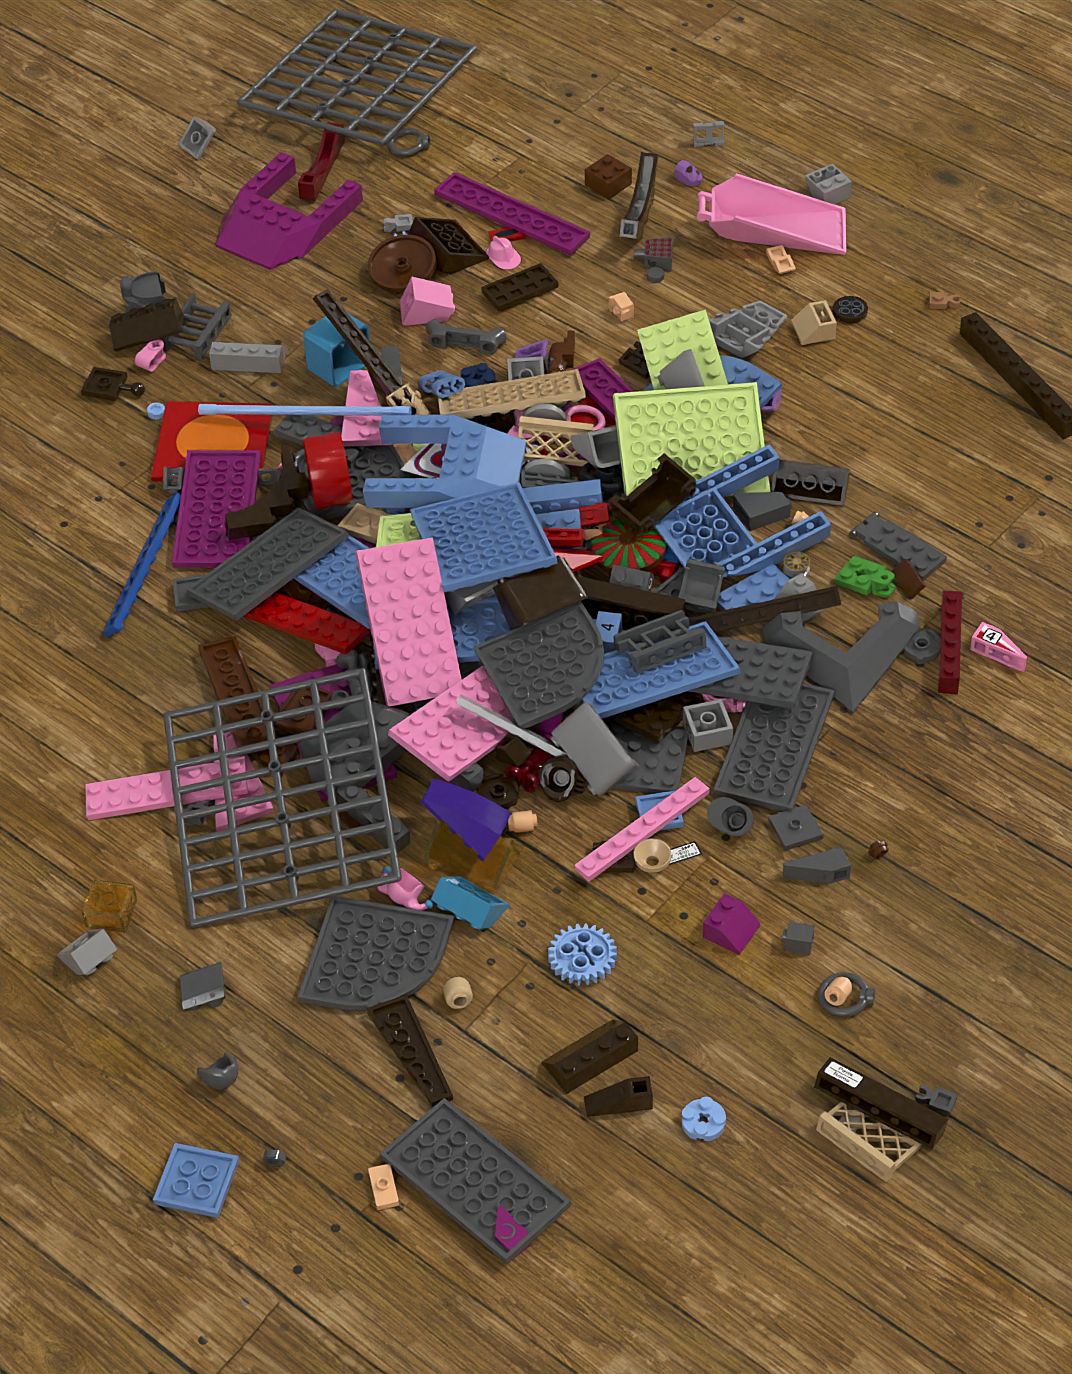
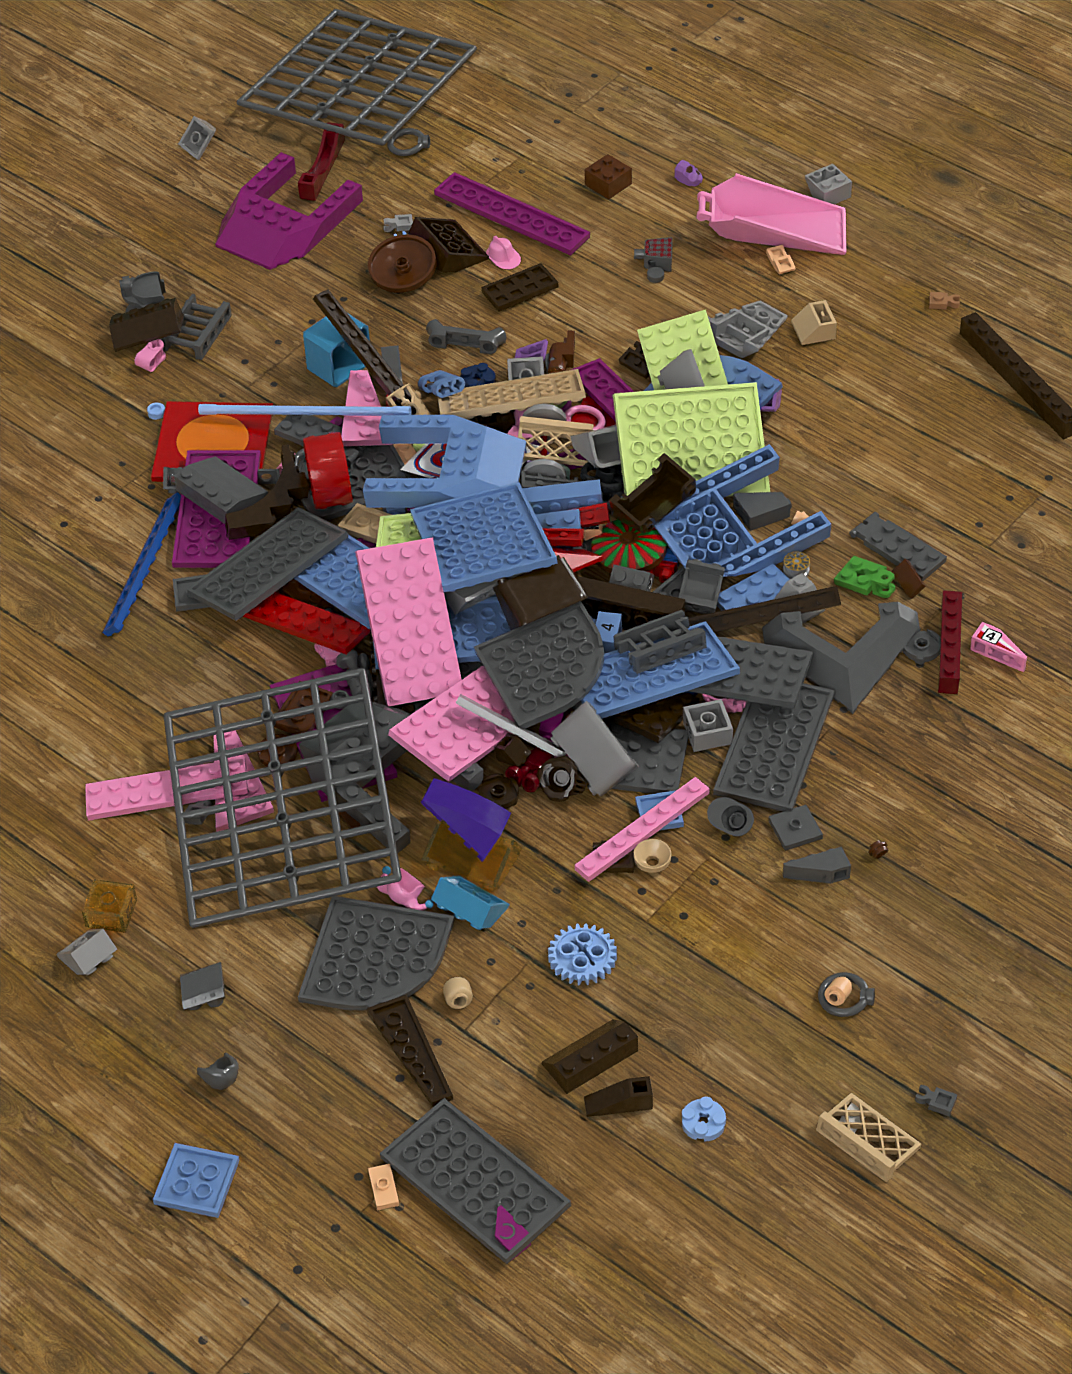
(108, 383): dark brown plate -> none
(217, 487): none -> dark grey slope
(231, 679): reddish brown plate -> none
(247, 357): light grey slope -> none
(274, 1158): dark grey tile -> none
(426, 301): bright pink slope -> none
(508, 233): red tile -> none
(522, 821): light nougat brick -> none
(621, 306): light nougat brick -> none
(633, 223): dark brown arch -> none
(684, 852): sticker -> none
(708, 127): light grey piece -> none
(730, 924): magenta slope -> none
(798, 938): dark grey brick -> none
(811, 482): dark brown slope -> none
(850, 309): tile -> none
(881, 1103): dark brown brick -> none

